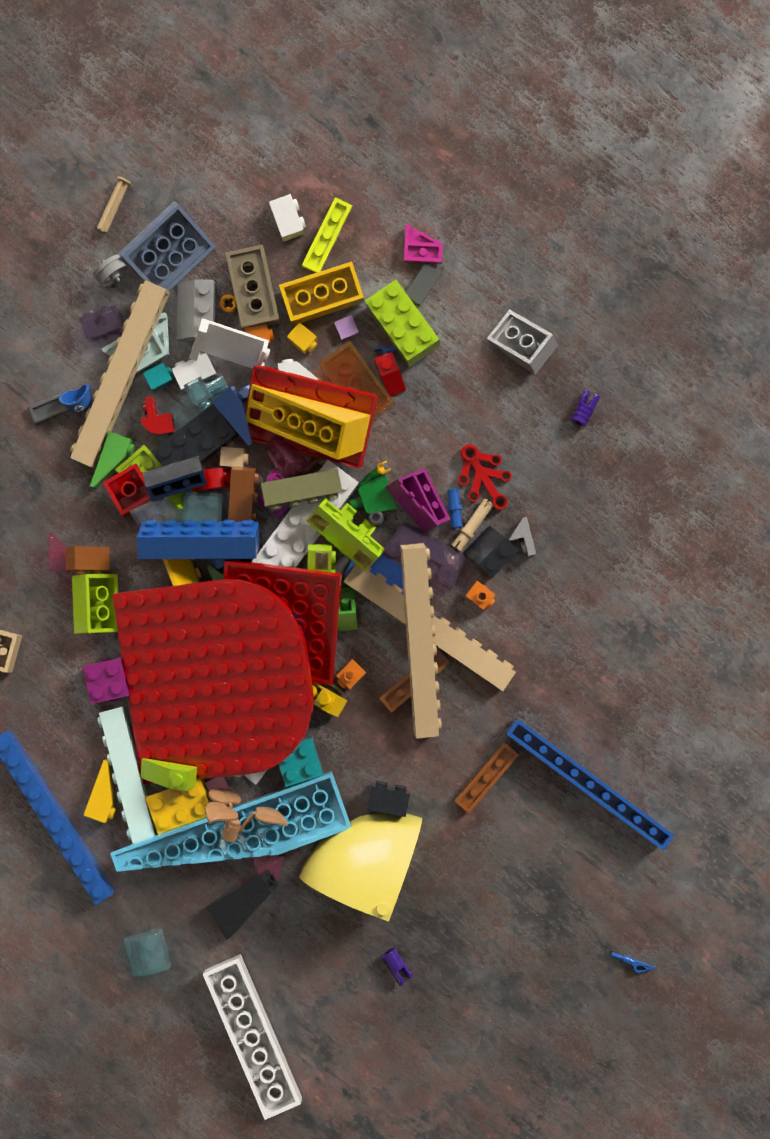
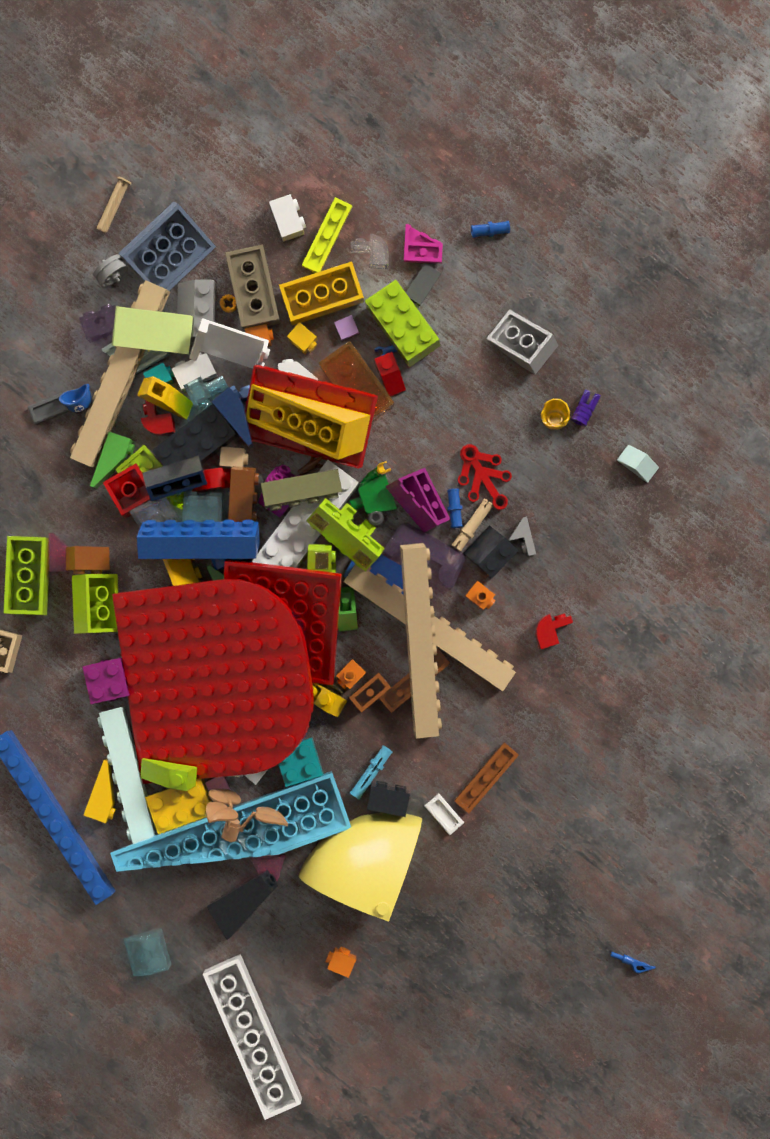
(26, 575): none -> lime brick
(152, 330): none -> yellowish green tile
(165, 396): none -> yellow slope
(286, 458): clear pink slope -> none
(341, 961): none -> orange brick
(370, 692): none -> dark orange brick
(376, 247): none -> clear brick
(384, 753): none -> medium azure pin
(394, 964): dark purple hinge -> none
(444, 814): none -> white tile
(490, 229): none -> blue pin
(545, 629): none -> red brick
(555, 414): none -> yellow hair
(589, 784): blue brick -> none
(638, 463): none -> light aqua slope

